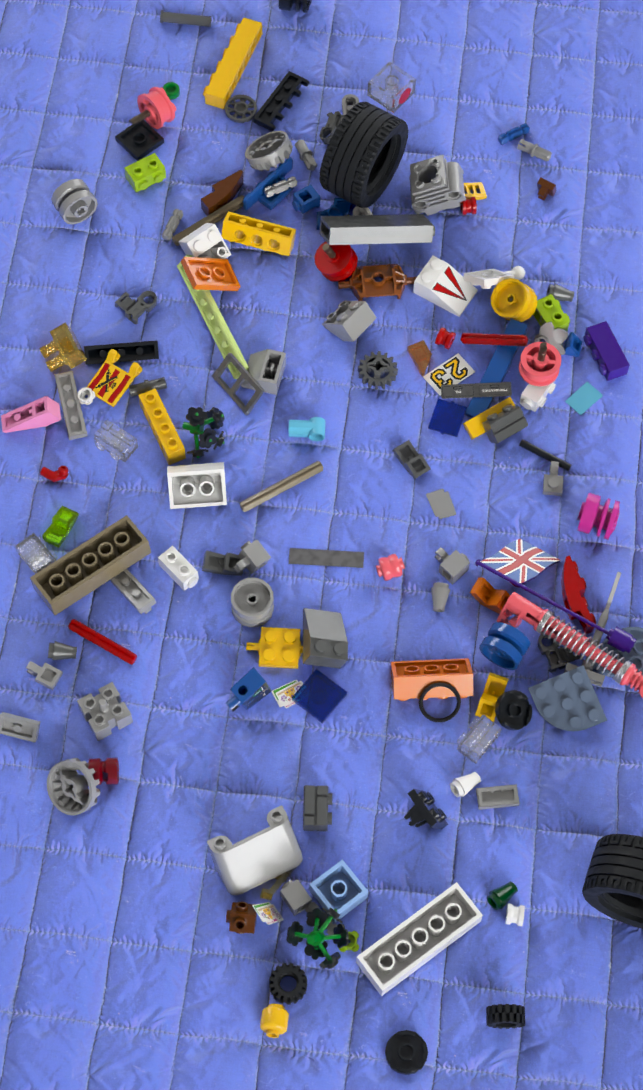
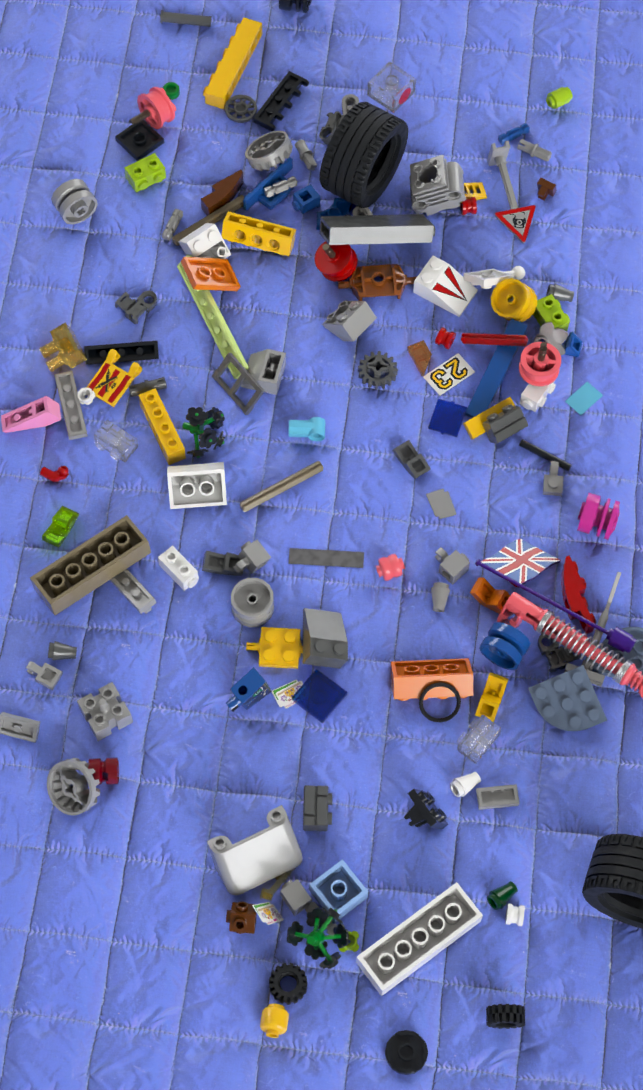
(35, 553): clear brick -> none
(102, 641): red axle -> none
(476, 390): flat silver sticker -> none
(513, 710): black tile -> none
(516, 219): none -> light grey piece
(559, 97): none -> lime brick
(606, 351): dark purple brick -> none

